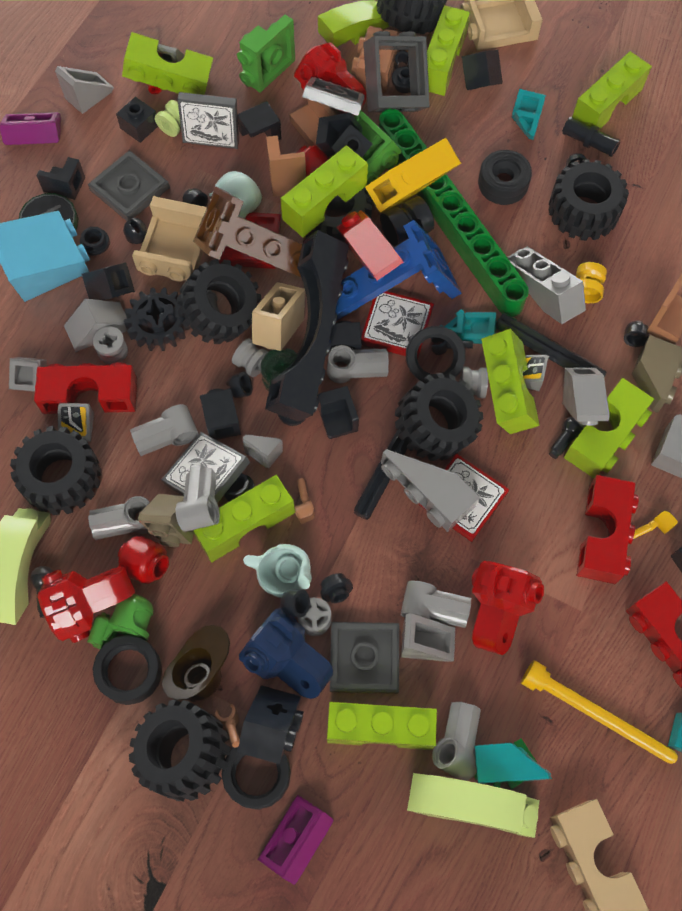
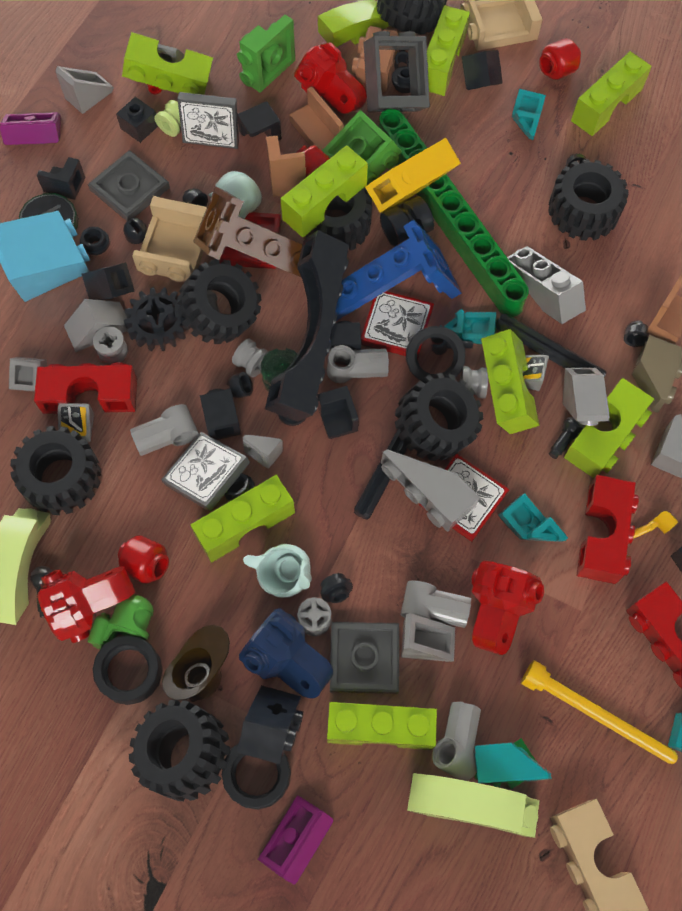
(117, 519): light grey piece -> none
(161, 521): dark tan slope -> none
(199, 503): light grey piece -> none
(230, 725): nougat hand -> none
(278, 316): tan brick -> none
(295, 602): black hinge -> none
(304, 511): nougat hand -> none
(330, 130): black panel -> none
(333, 95): tile -> none
(352, 134): black plate -> none
(369, 244): slope -> none
(504, 162): black tyre -> none
(529, 523): none -> teal slope
(560, 59): none -> red head
(591, 136): black pin -> none
(593, 277): yellow wheel -> none

